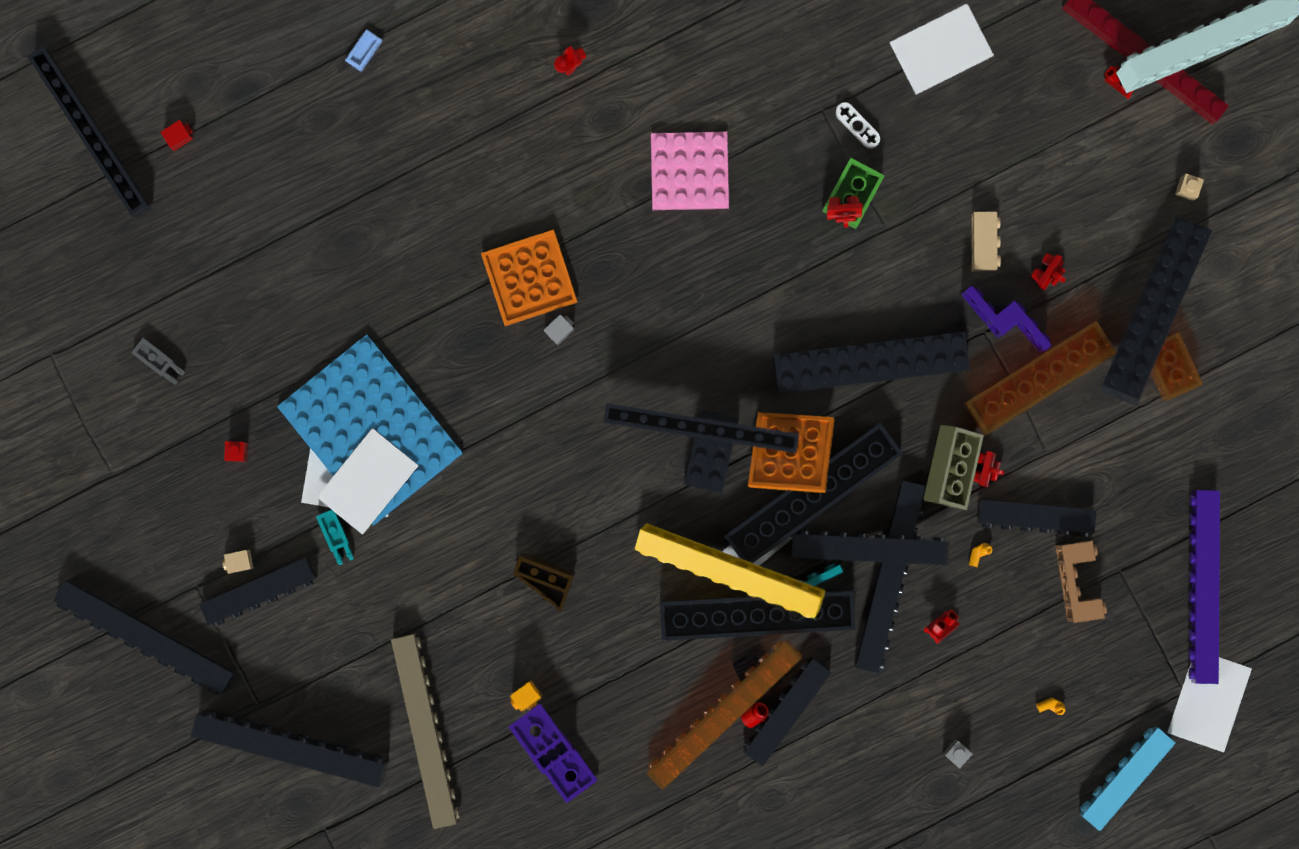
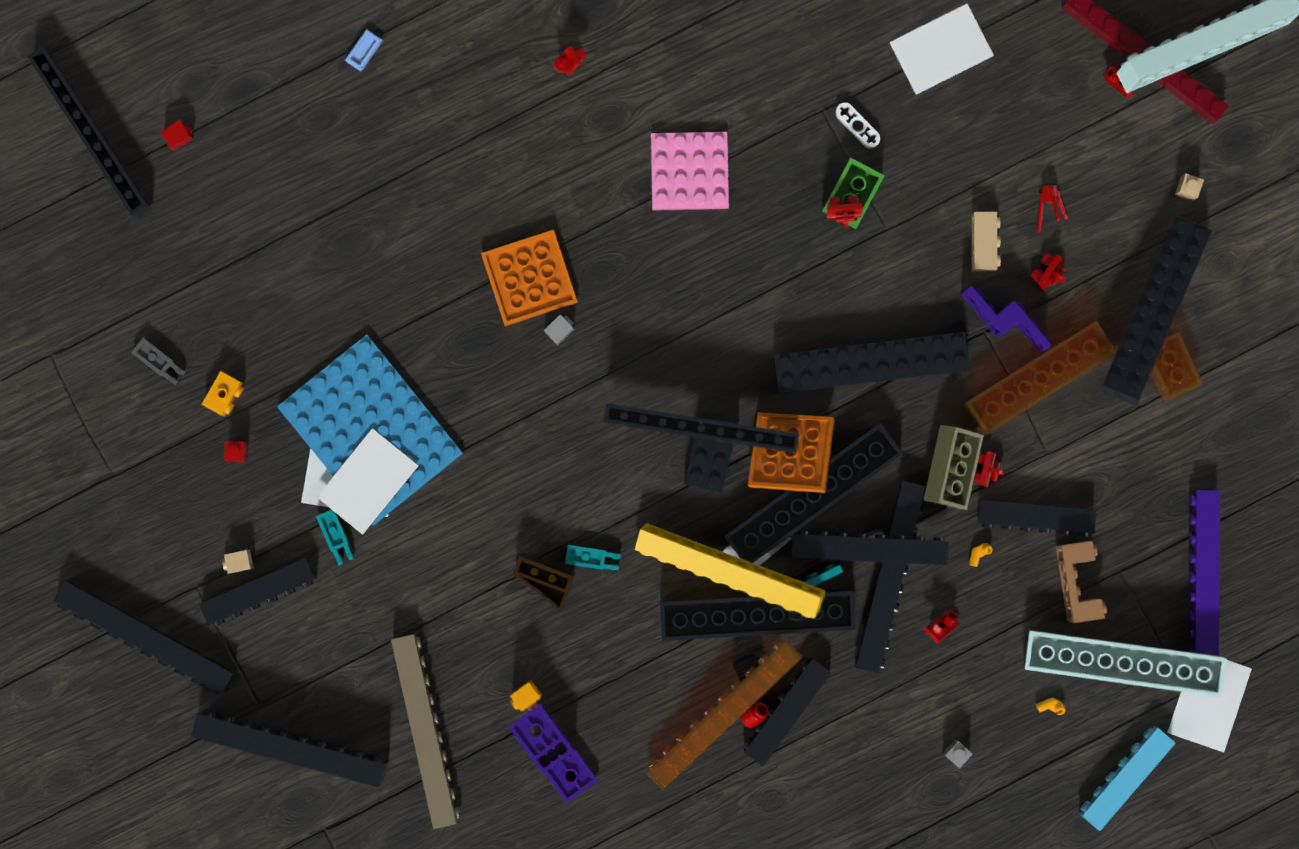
(223, 394): none -> light orange brick
(590, 557): none -> teal hinge
(1051, 195): none -> red plant
(1125, 663): none -> light aqua brick

